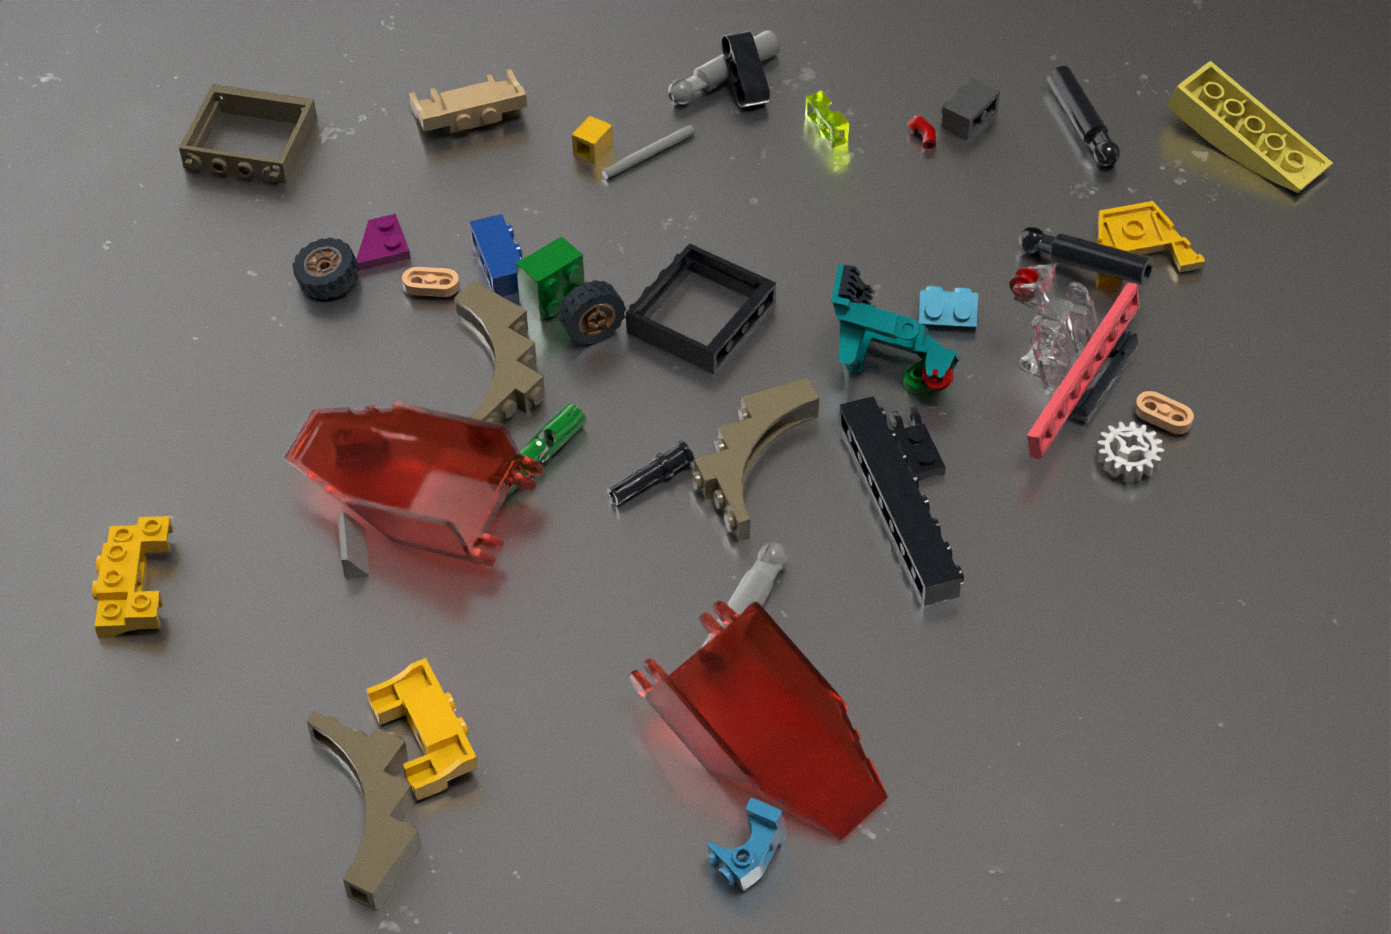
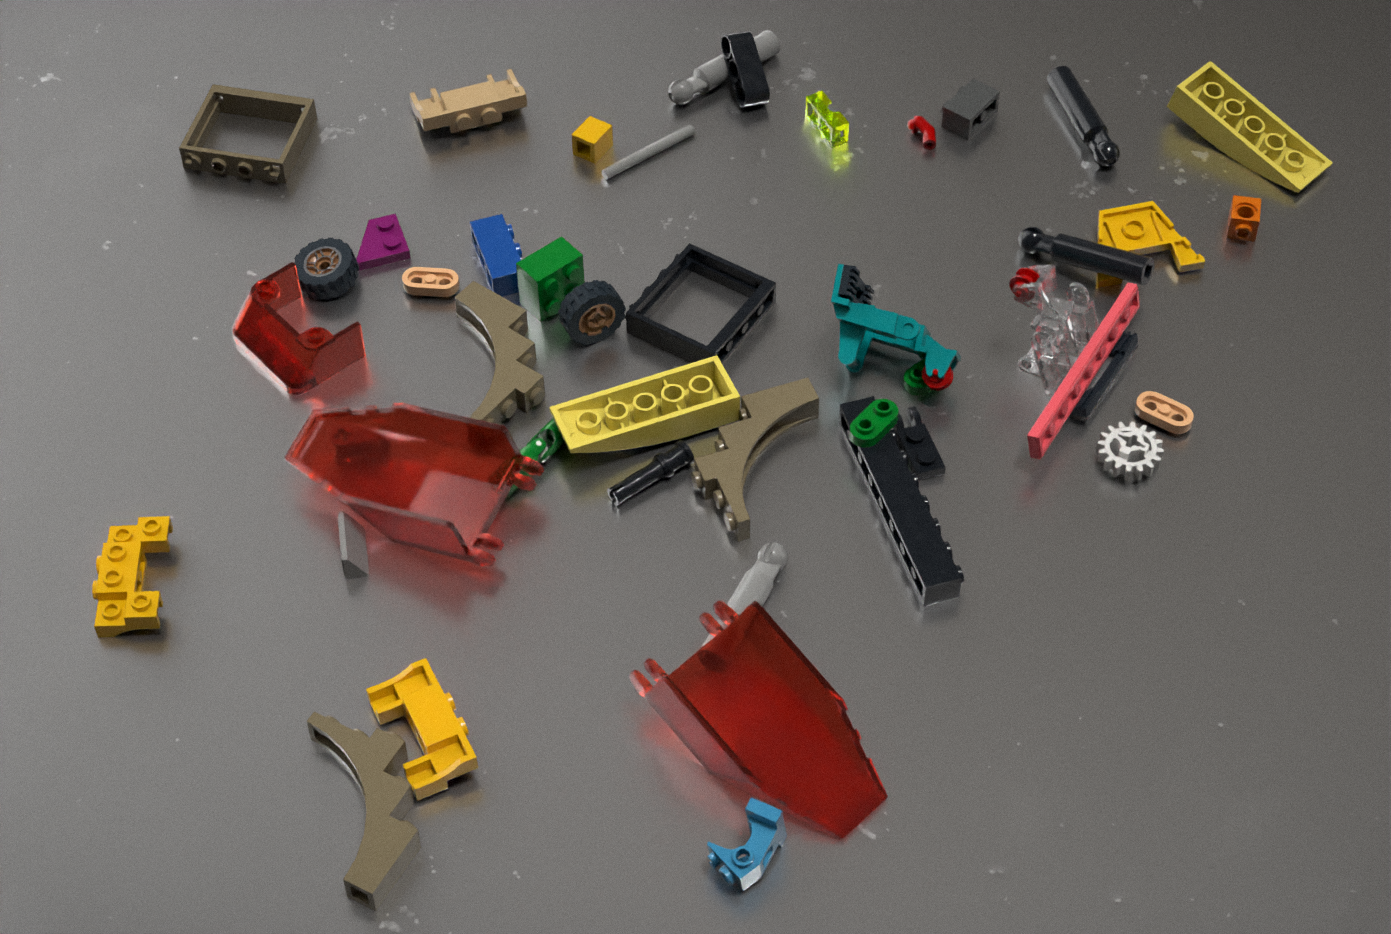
(292, 358): none -> clear red windscreen
(650, 409): none -> light yellow slope
(878, 419): none -> green plate
(948, 308): medium azure bracket -> none
(1244, 218): none -> orange brick

